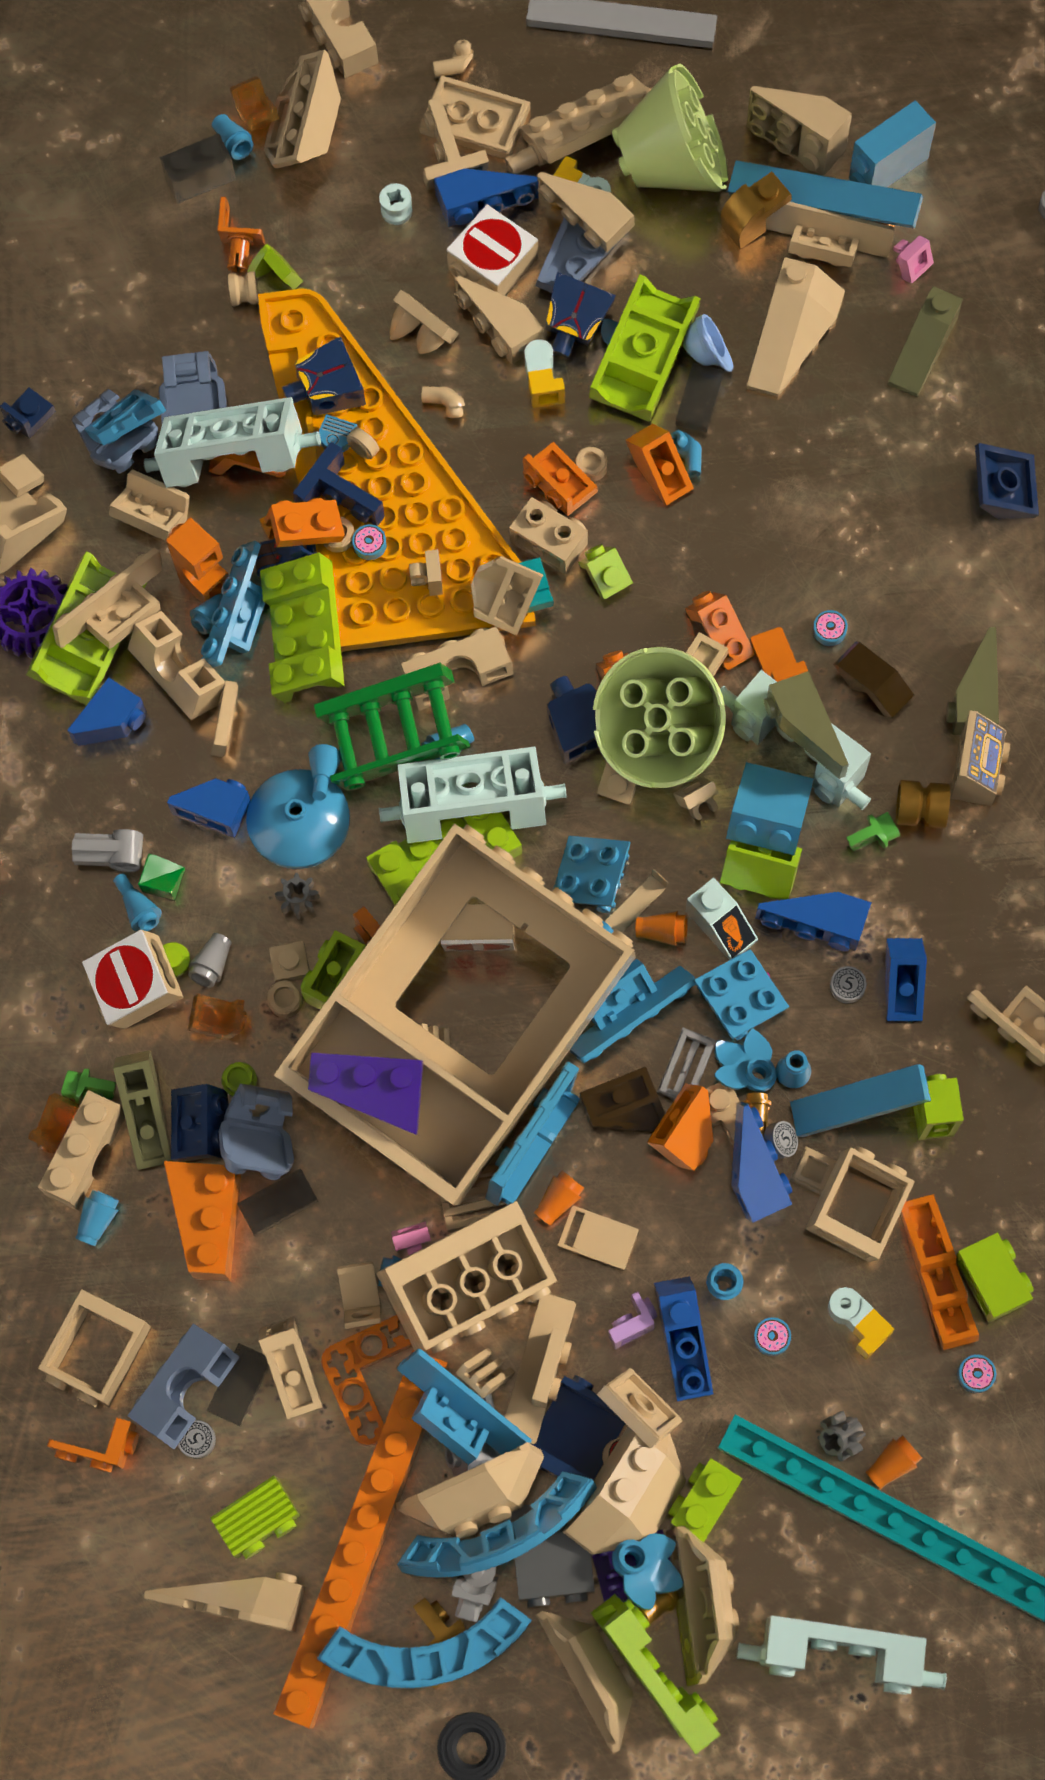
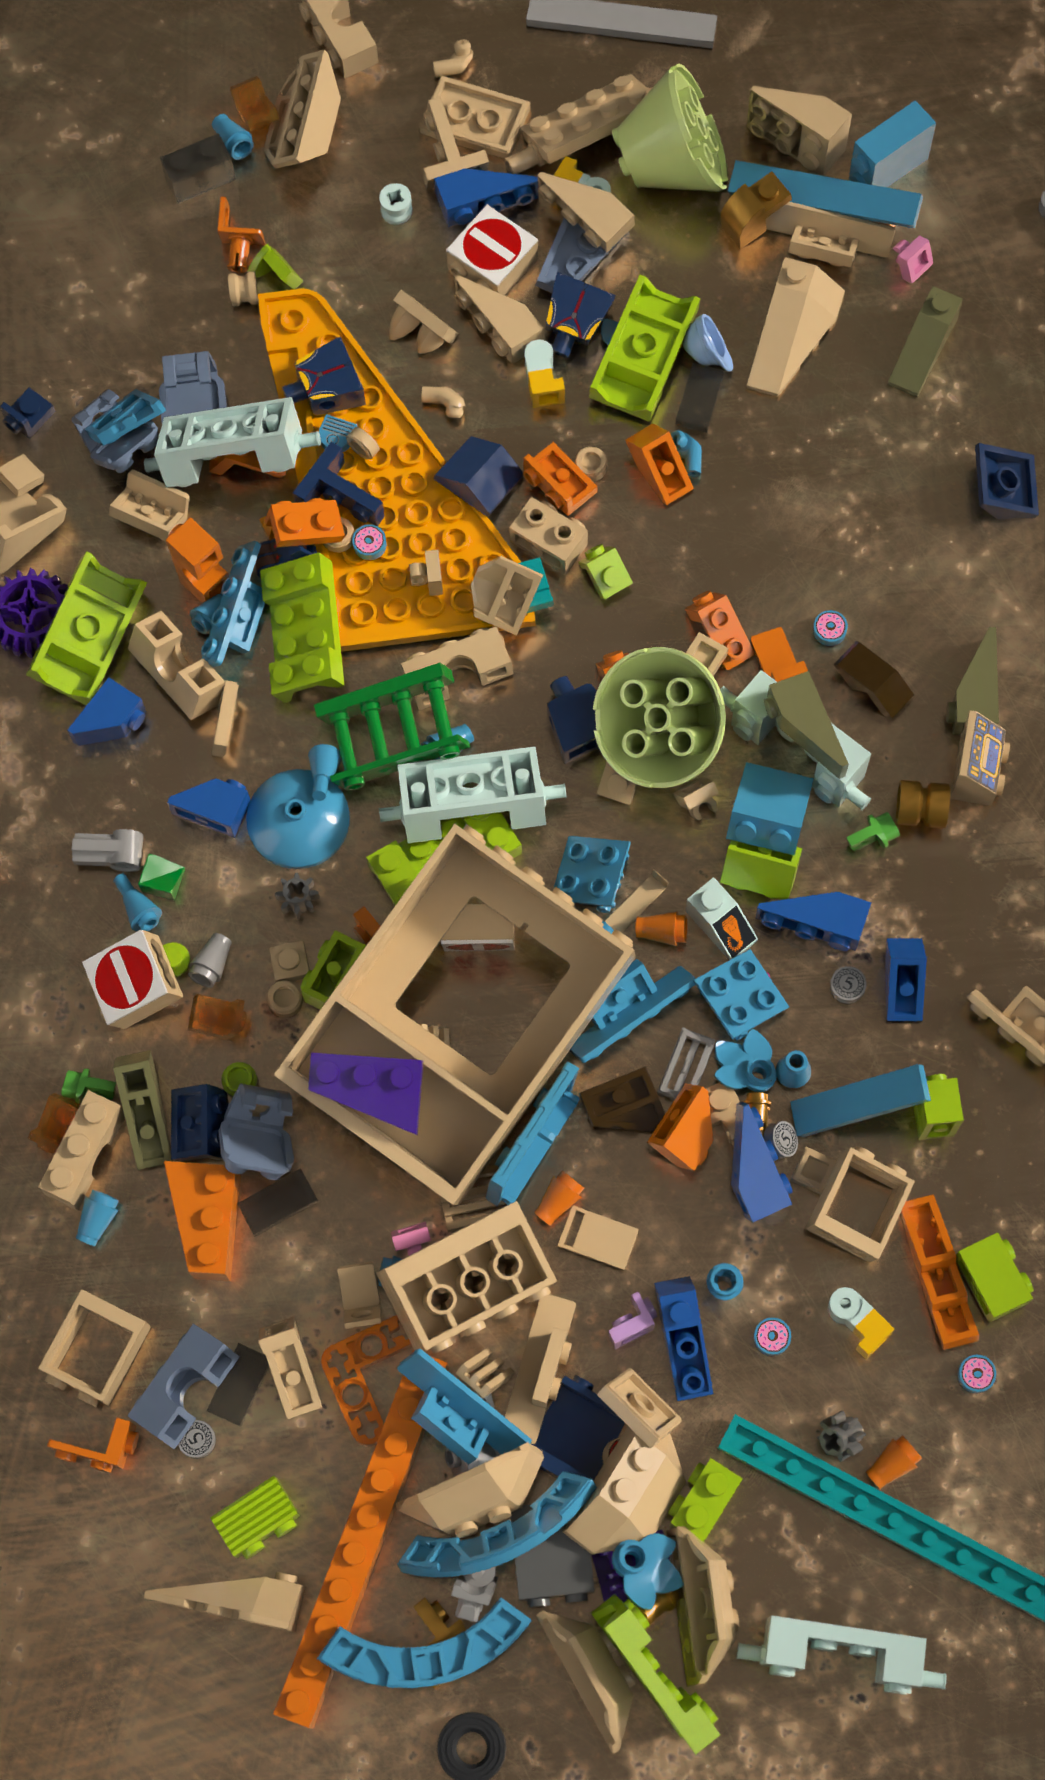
(115, 607): tan bracket -> none
(480, 474): none -> dark blue slope

